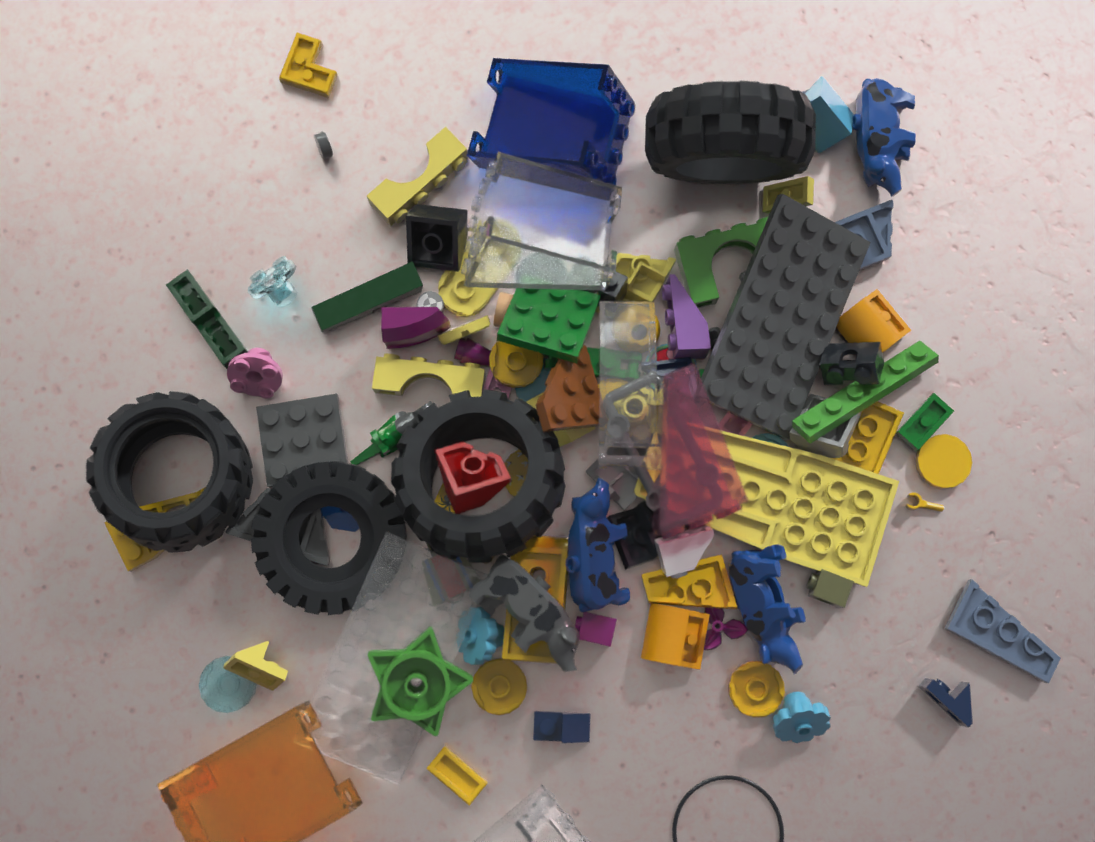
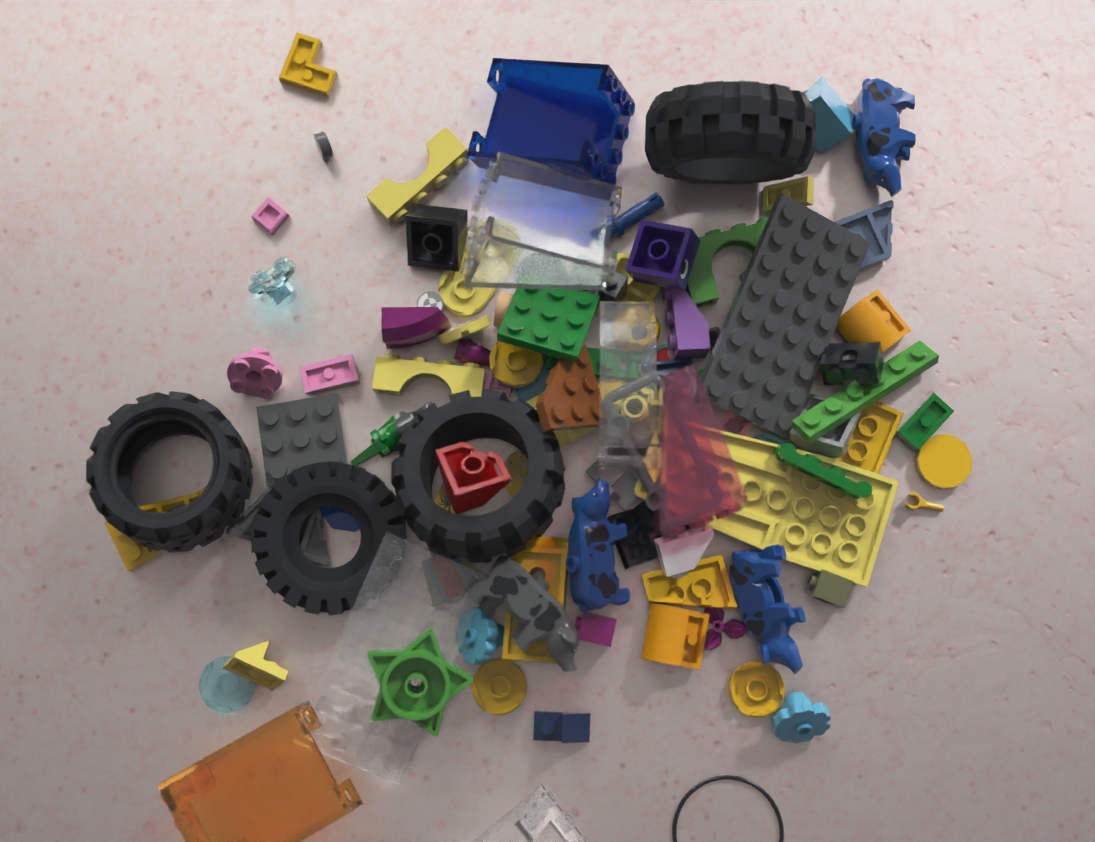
(206, 317): dark green slope -> none
(270, 216): none -> bright pink tile
(329, 374): none -> bright pink plate
(367, 297): dark green slope -> none
(457, 775): yellow tile -> none
(635, 214): none -> blue pin
(663, 255): none -> dark purple brick
(831, 477): none -> green plate
(955, 704): dark blue slope -> none
(991, 628): sand blue wing -> none

